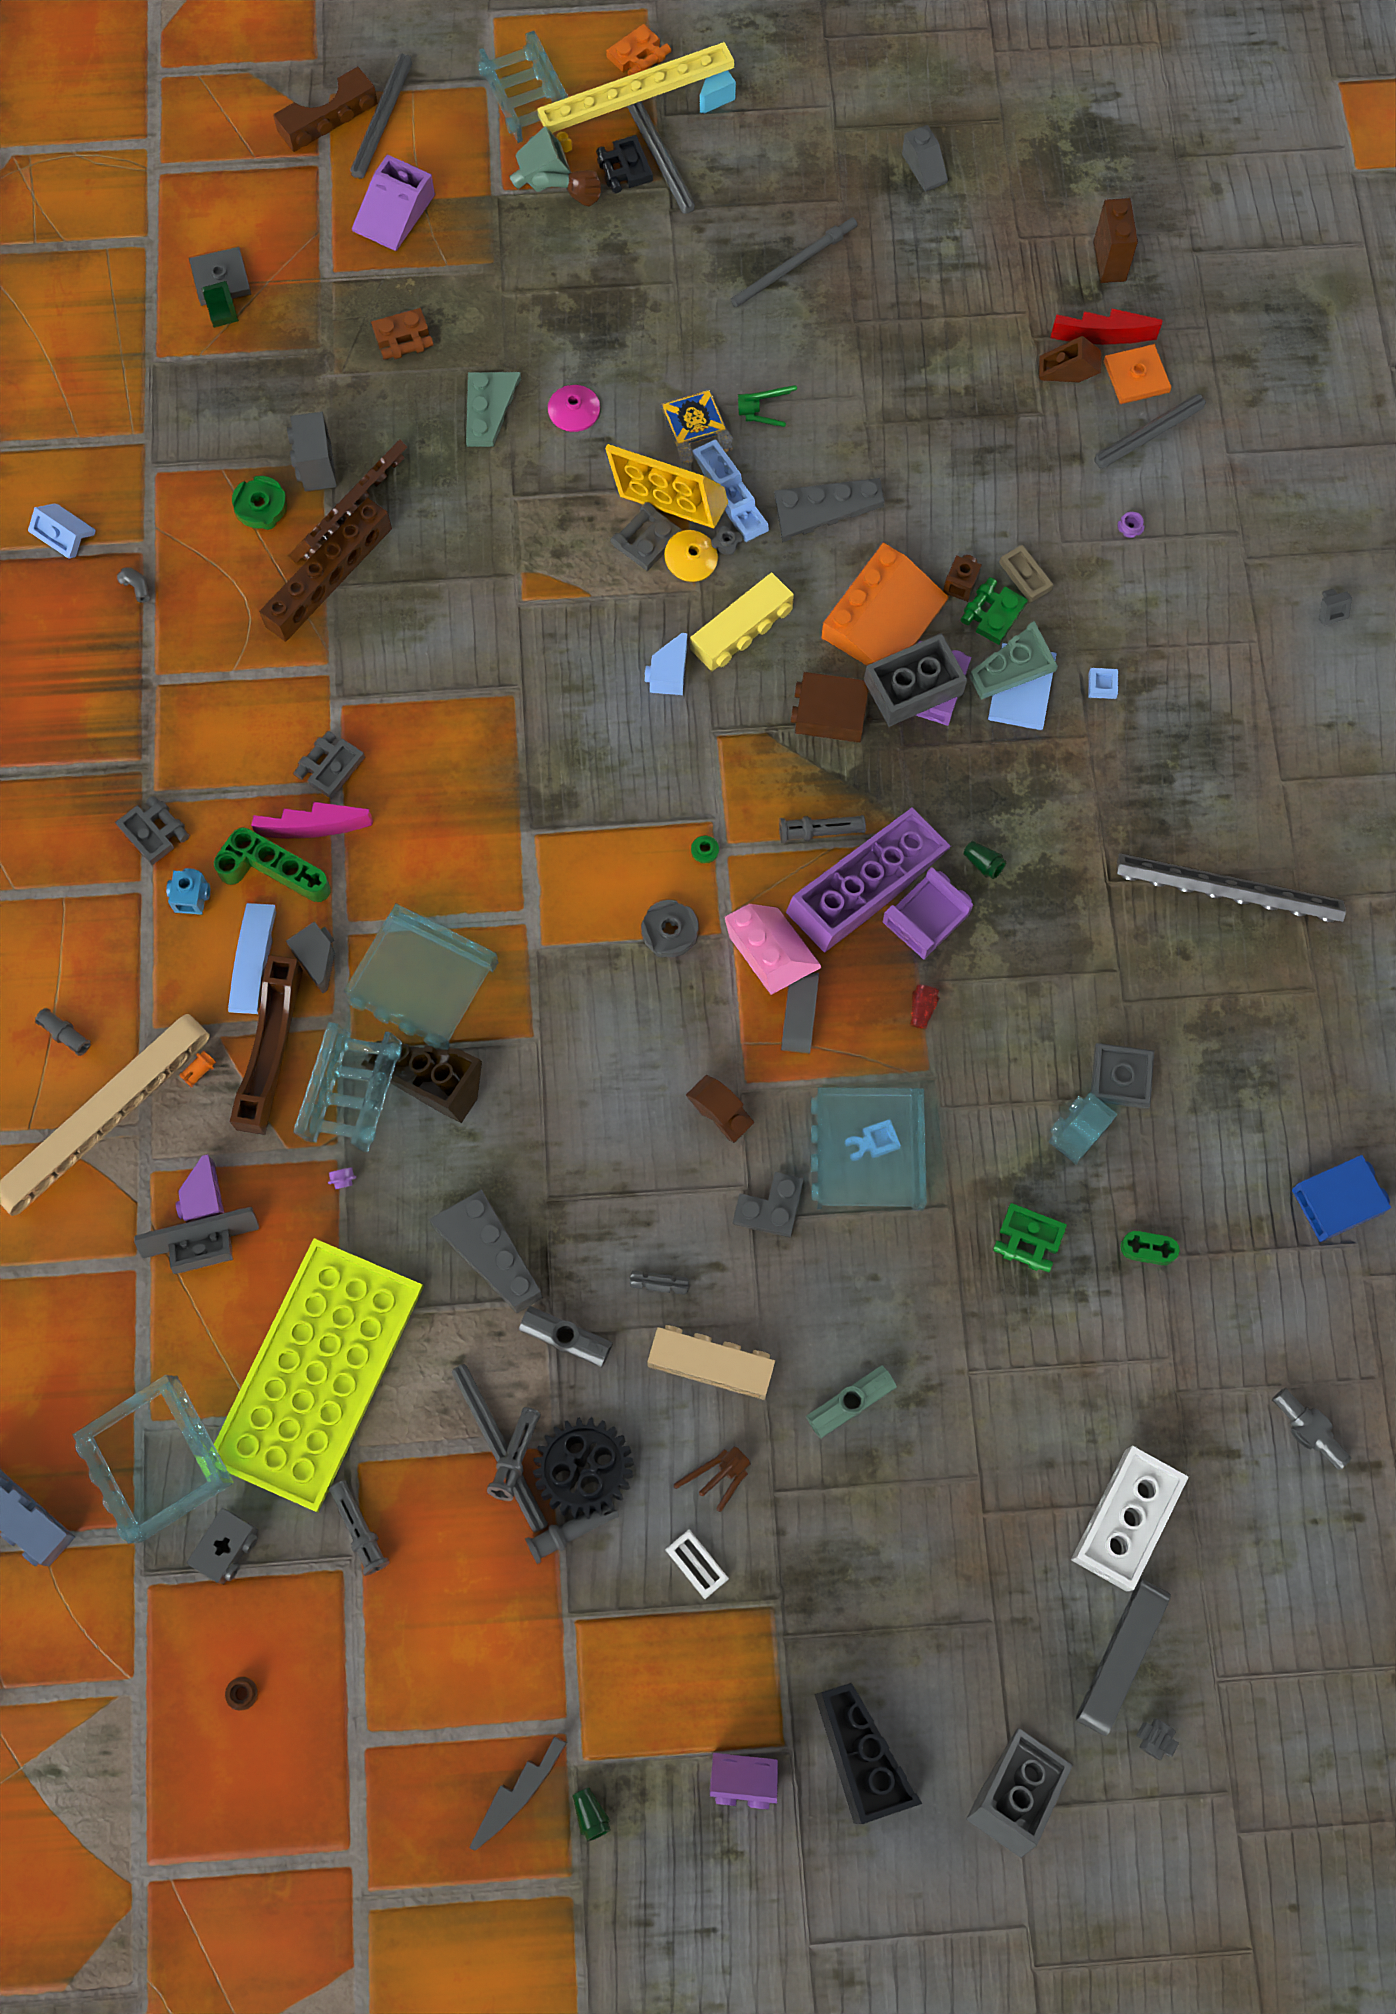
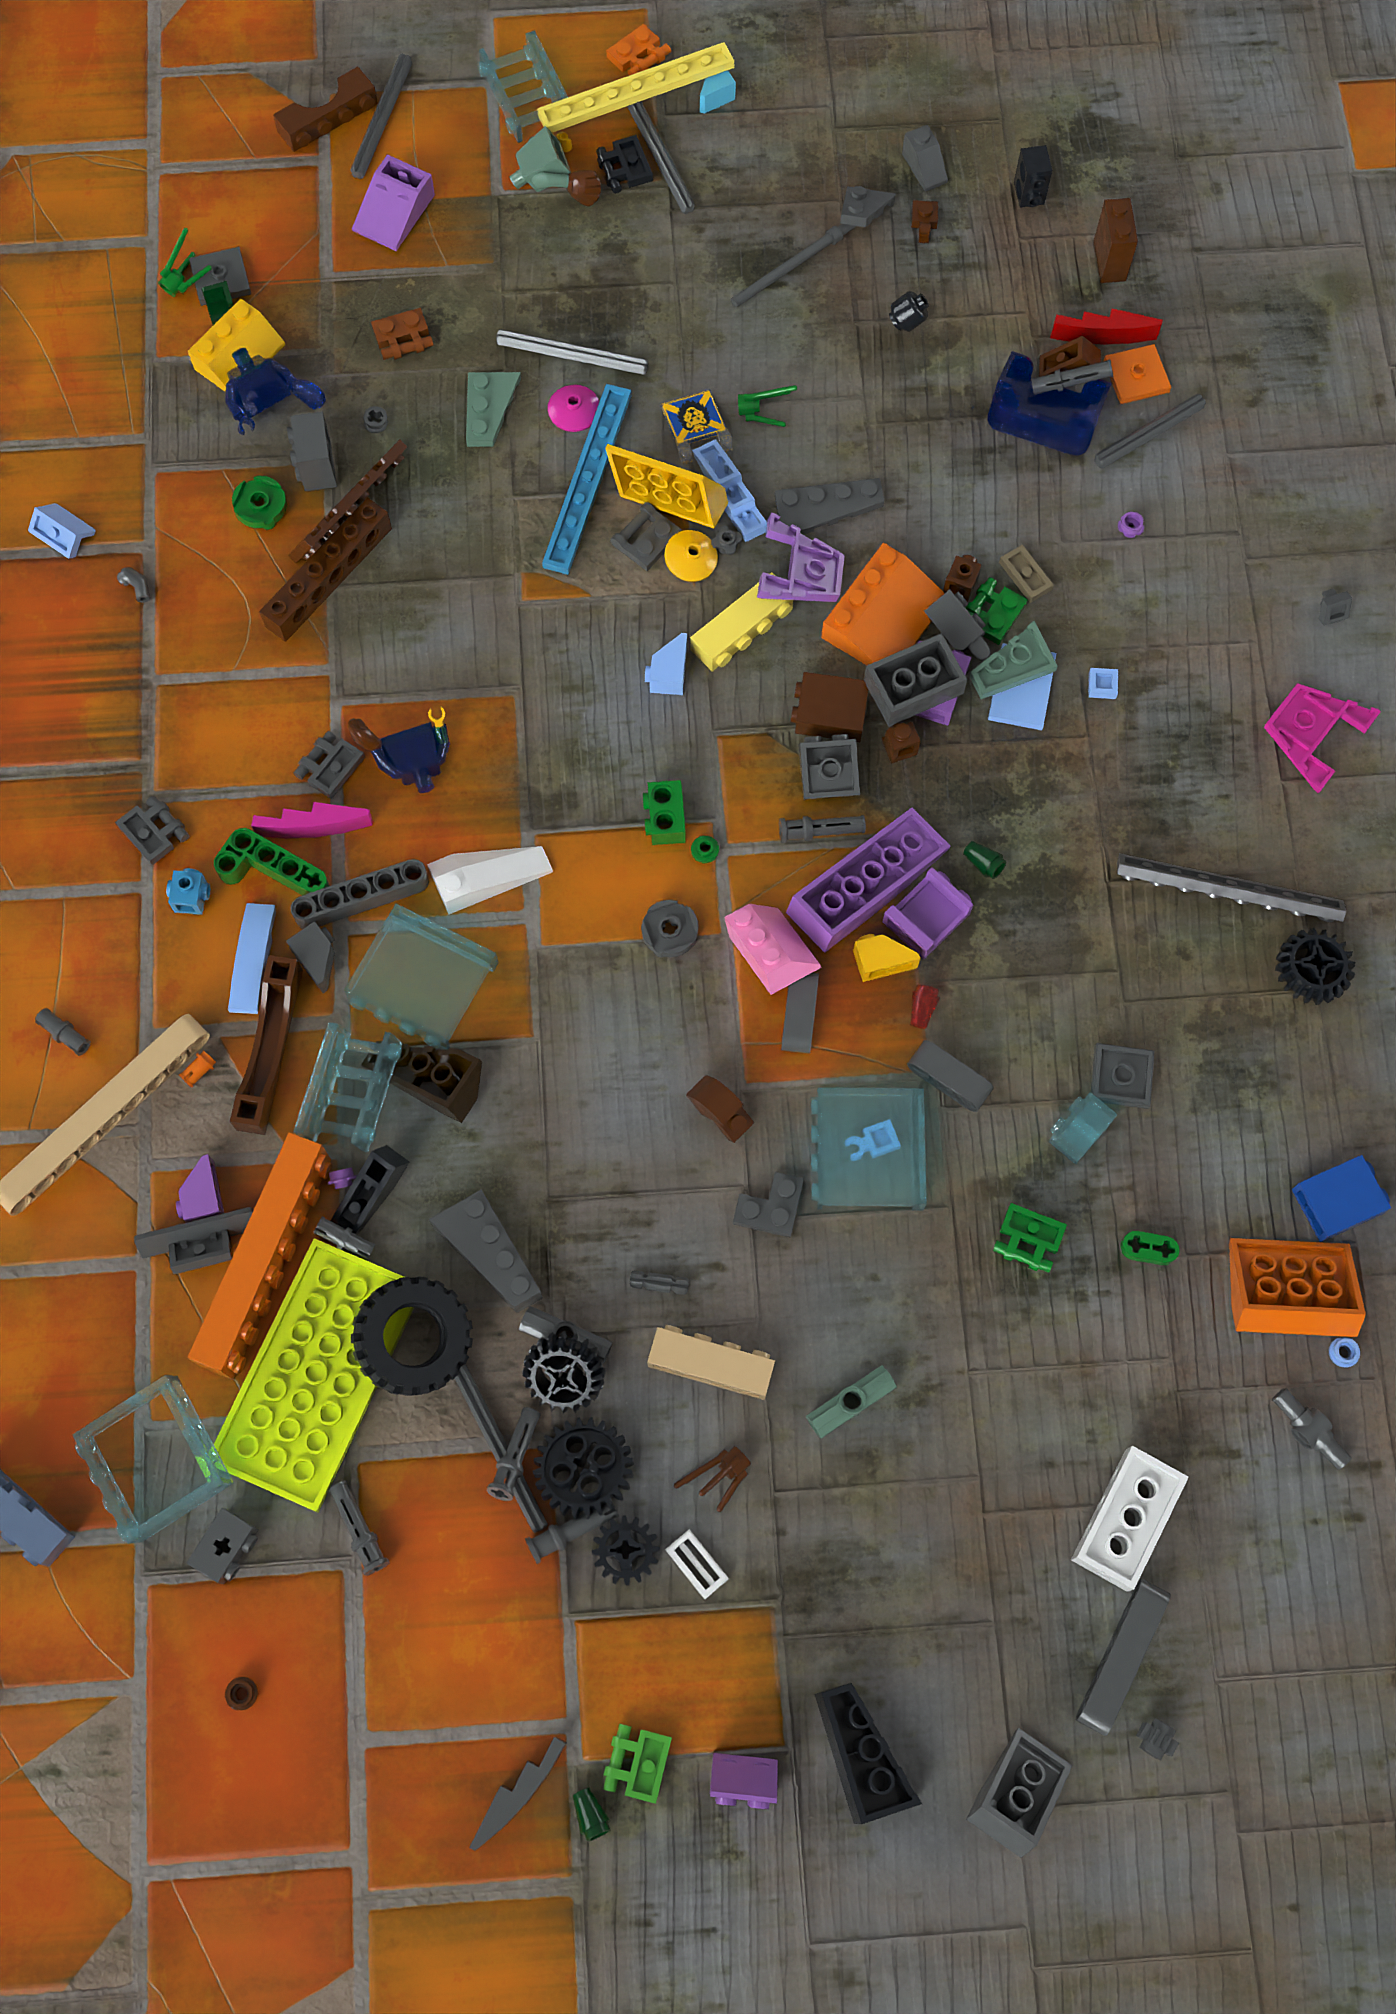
(173, 280): none -> green plant
(238, 328): none -> yellow slope
(261, 1257): none -> orange brick
(262, 383): none -> clear blue torso
(344, 1238): none -> dark grey pin
(370, 1188): none -> black slope
(373, 426): none -> dark grey bush
(375, 895): none -> dark grey beam
(409, 754): none -> clear blue torso
(452, 1327): none -> black tyre
(476, 876): none -> white wedge
(571, 1388): none -> black gear
(572, 351): none -> axle
(586, 479): none -> dark azure plate
(626, 1564): none -> black gear
(647, 1765): none -> bright green plate
(669, 812): none -> green brick
(813, 567): none -> medium lavender wing
(829, 767): none -> dark grey plate
(864, 205): none -> dark grey wing
(882, 957): none -> yellow slope
(900, 737): none -> reddish brown brick
(909, 311): none -> black head
(925, 218): none -> reddish brown plate
(950, 1076): none -> dark grey beam
(958, 625): none -> dark grey hinge
(1032, 176): none -> black brick
(1050, 418): none -> clear blue windscreen
(1072, 377): none -> dark grey pin
(1294, 970): none -> black gear
(1295, 1288): none -> orange slope
(1305, 721): none -> dark pink wing
(1352, 1348): none -> light blue plate

